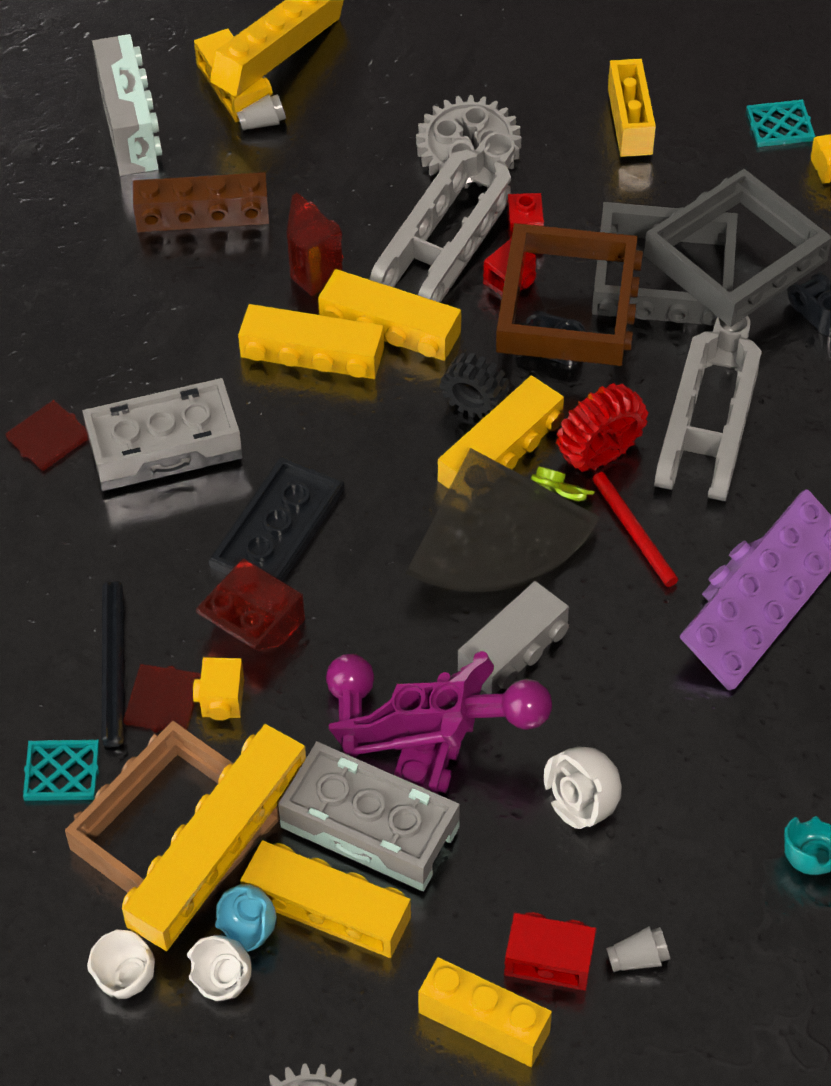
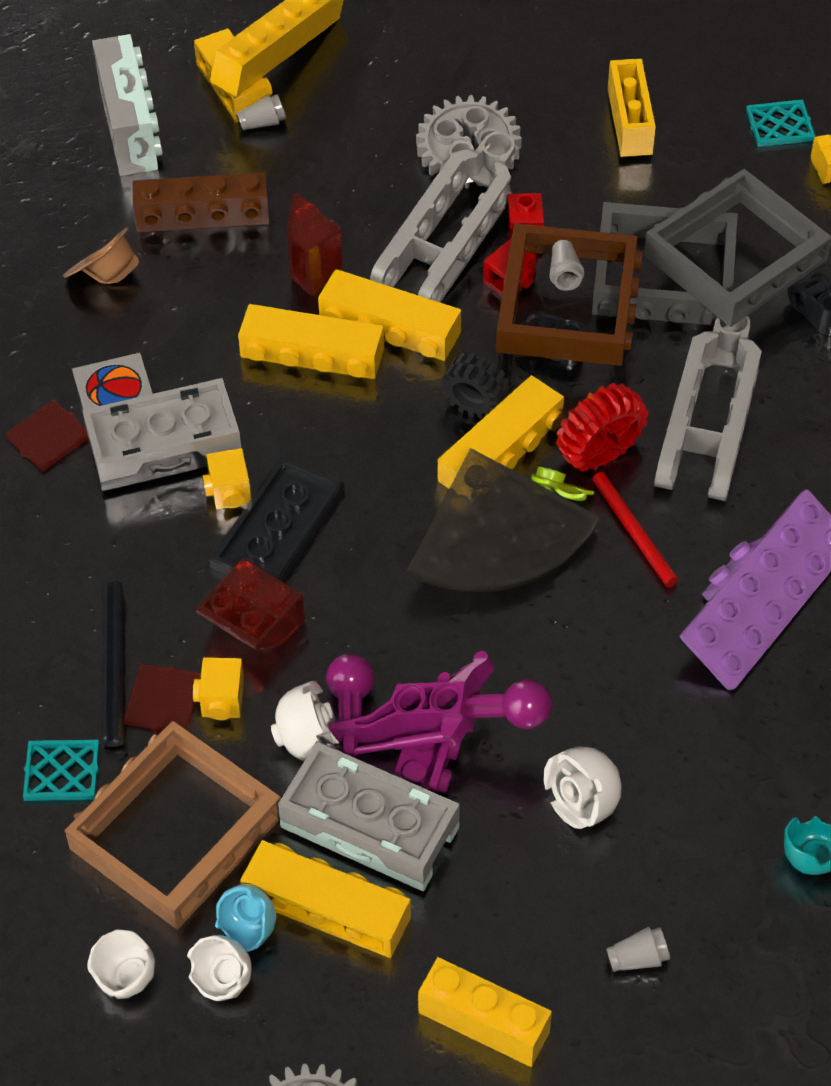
(110, 262): none -> medium nougat piece
(111, 381): none -> tile
(213, 837): yellow brick -> none
(227, 479): none -> yellow brick
(303, 721): none -> white cylinder
(518, 635): light grey brick -> none
(550, 950): red brick -> none
(565, 267): none -> light grey cone

